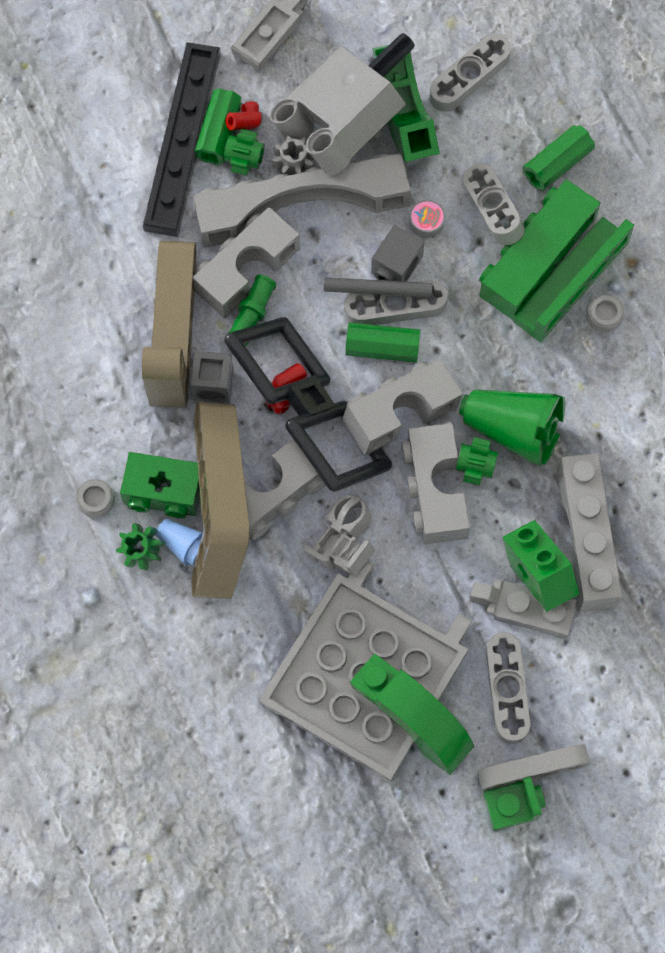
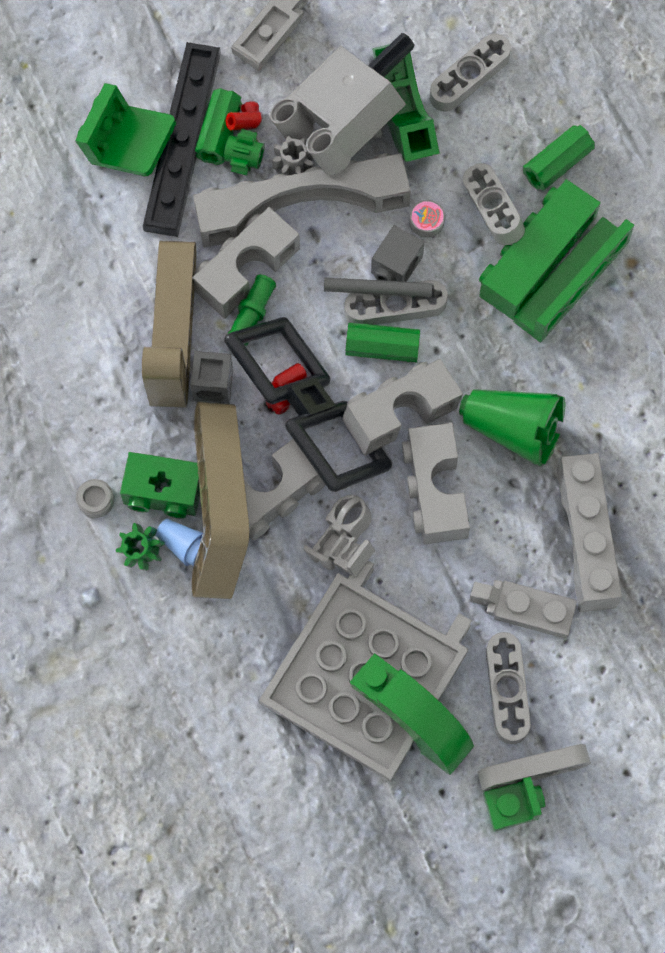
(123, 135): none -> green bracket
(476, 461): green gear -> none
(540, 565): green brick -> none
(605, 313): light grey tile -> none

